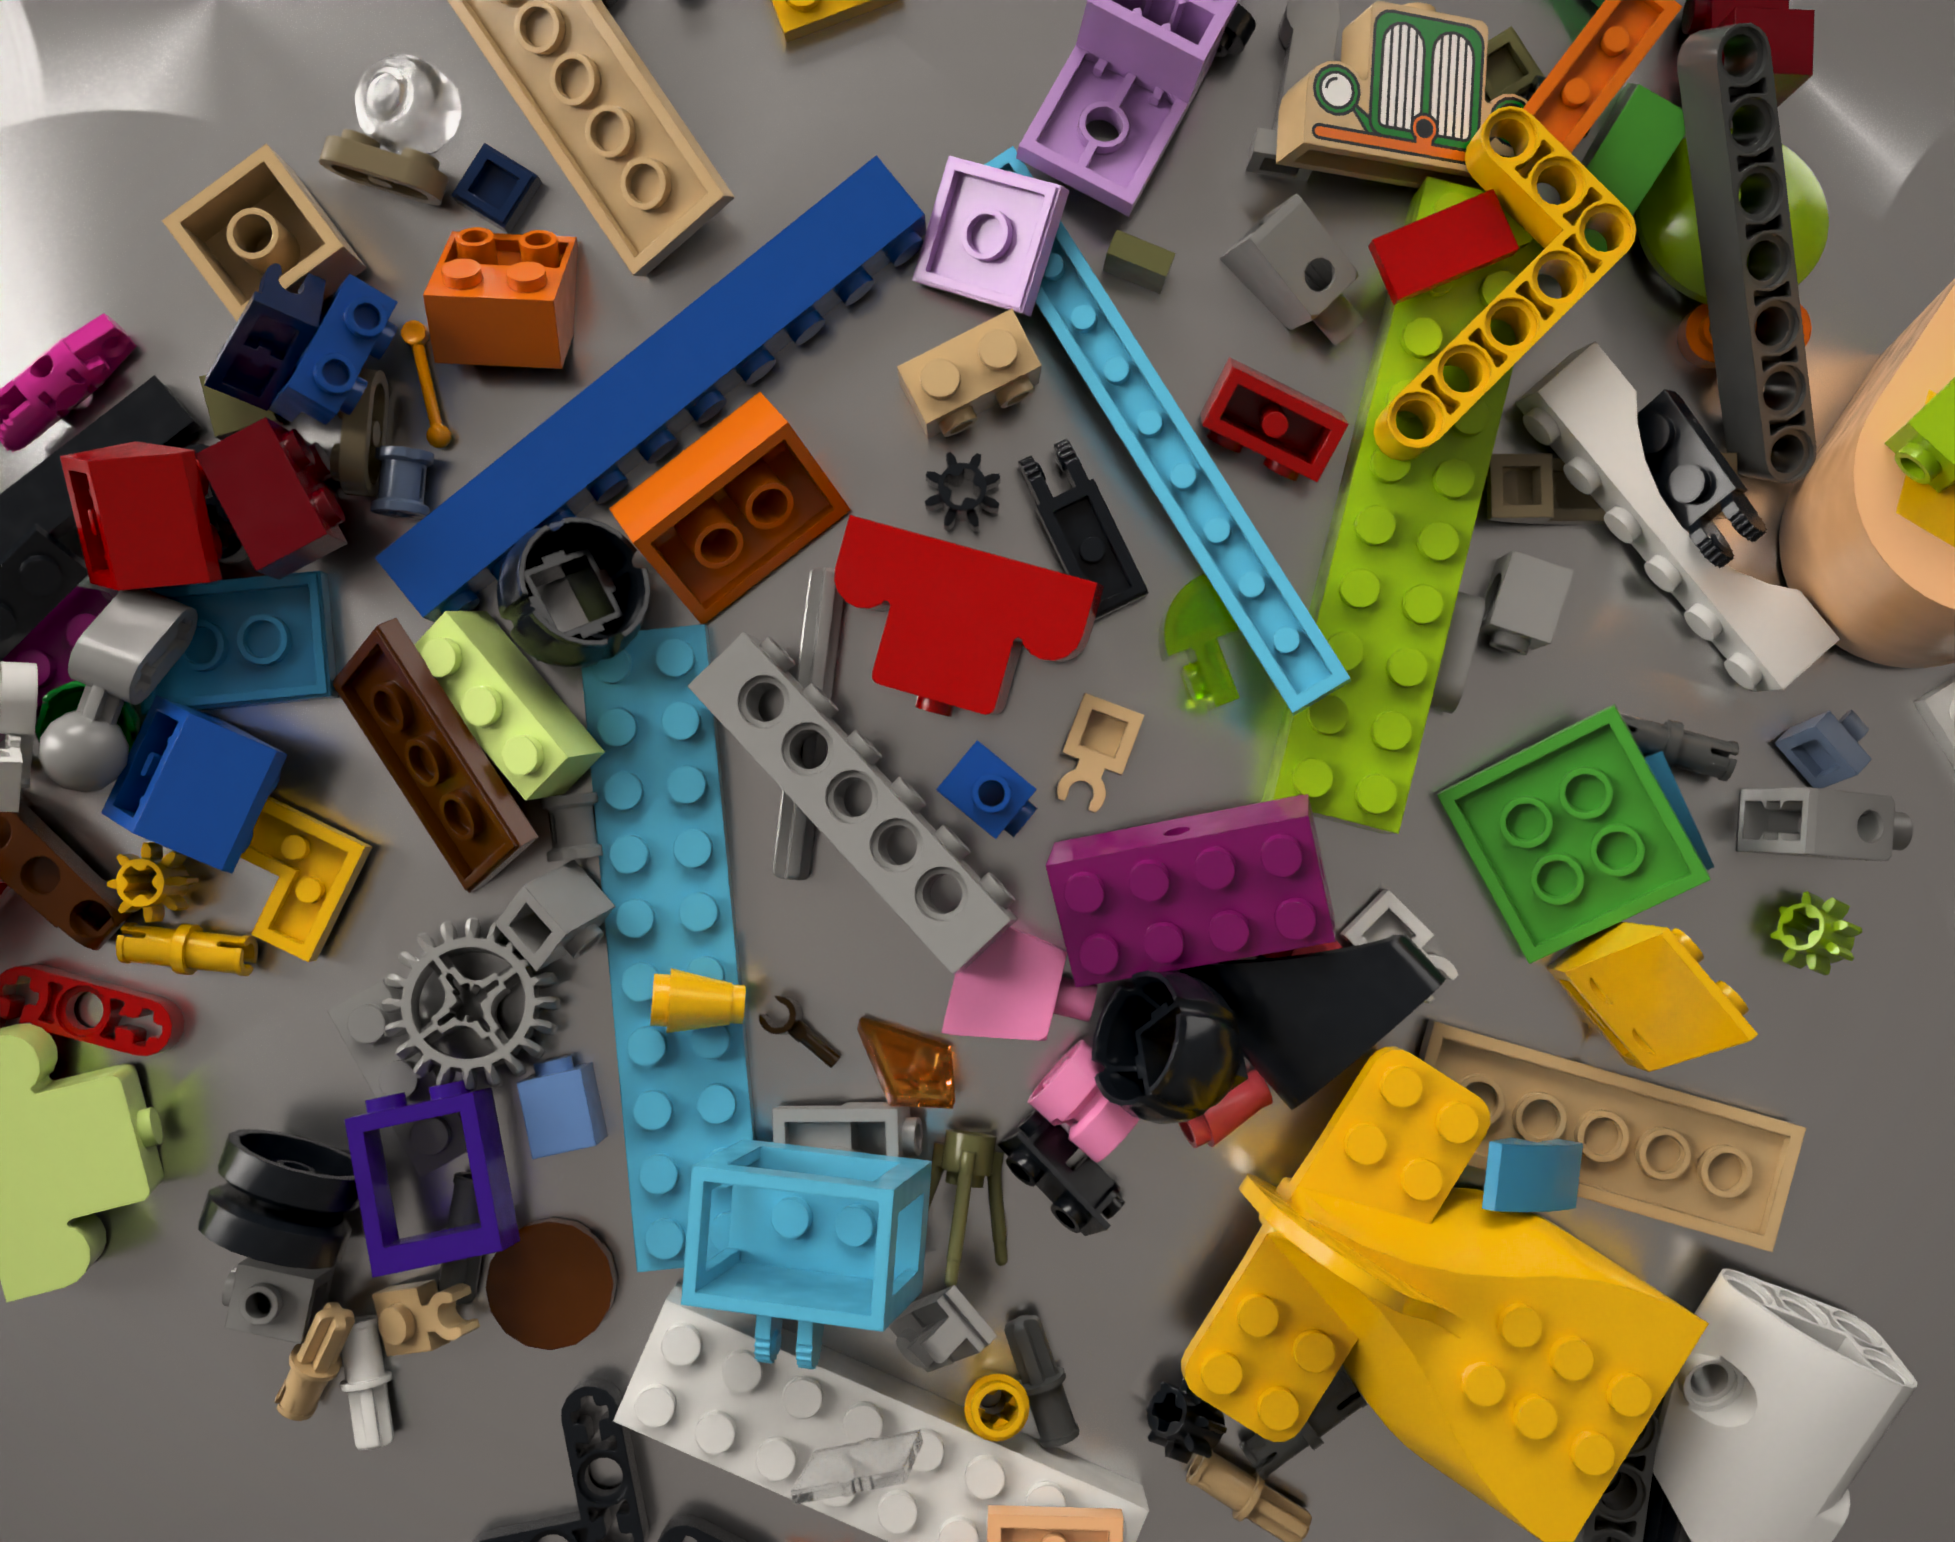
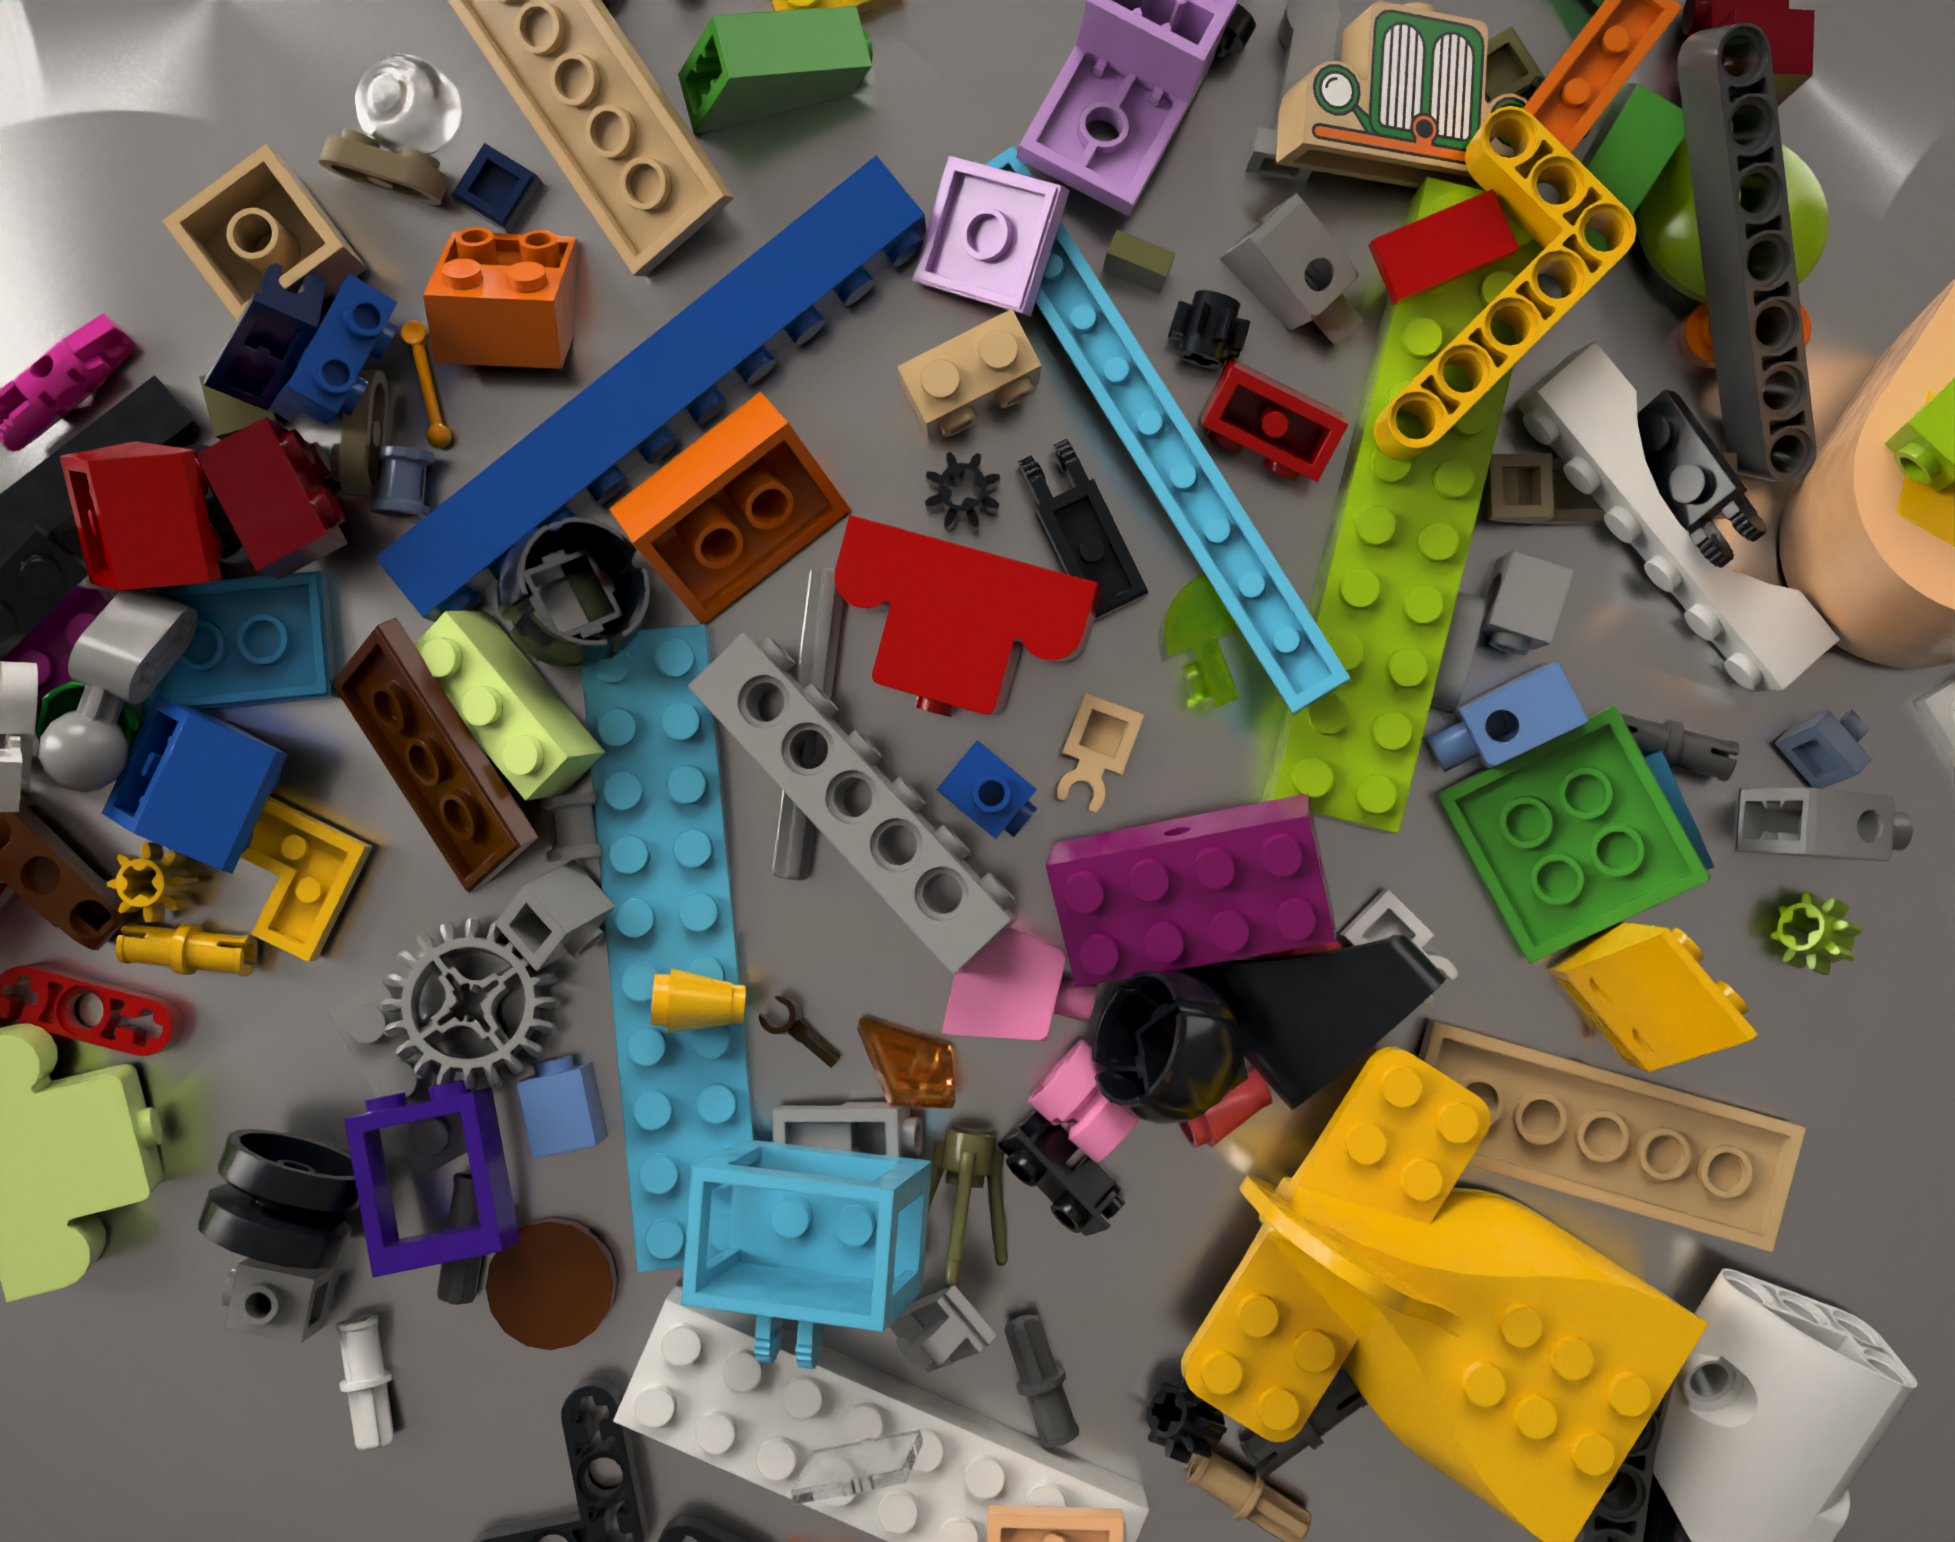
(315, 1362): tan axle -> none
(419, 1317): tan plate -> none
(772, 64): none -> bright green slope
(1006, 1417): yellow cone -> none
(1209, 329): none -> black gear
(1532, 1175): dark azure slope -> none
(1536, 707): none -> medium blue torso

